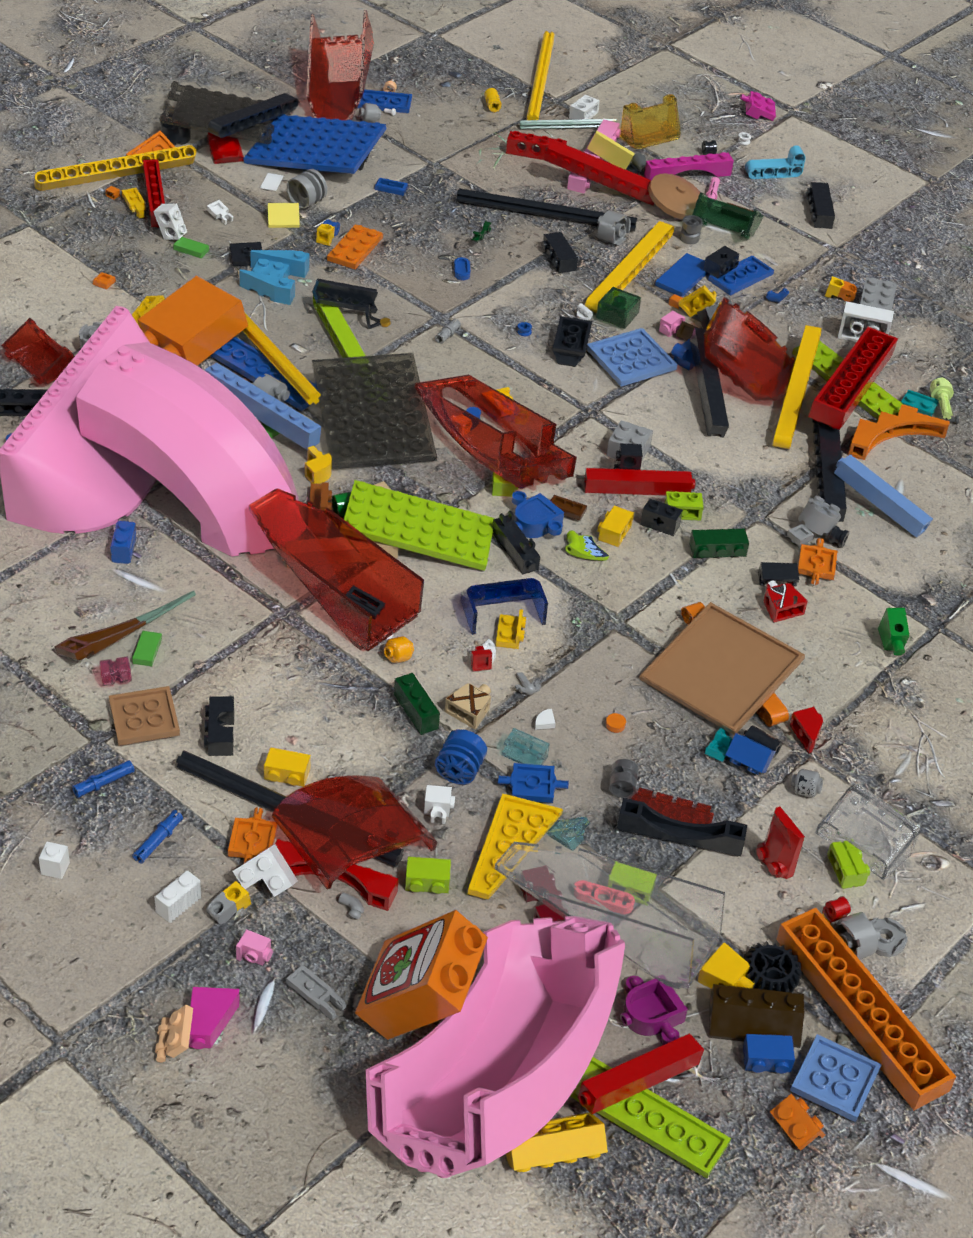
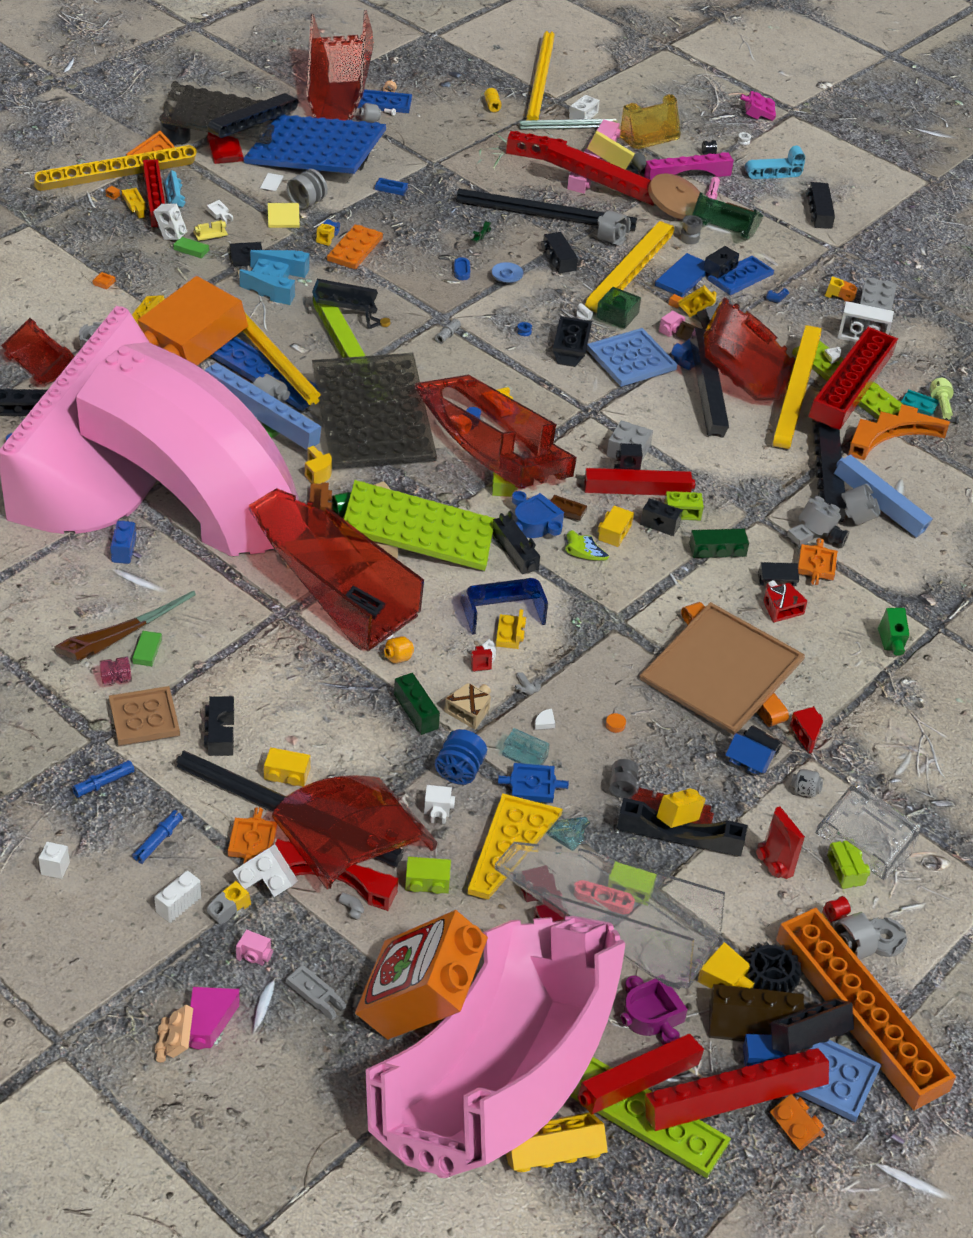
(172, 188): none -> medium azure plate
(217, 230): none -> light yellow hinge
(507, 272): none -> medium blue dish
(681, 807): none -> yellow brick
(719, 746): teal slope -> none
(736, 1089): none -> red brick
(812, 1026): none -> black brick
(833, 354): none -> white tile
(861, 504): none -> light grey brick

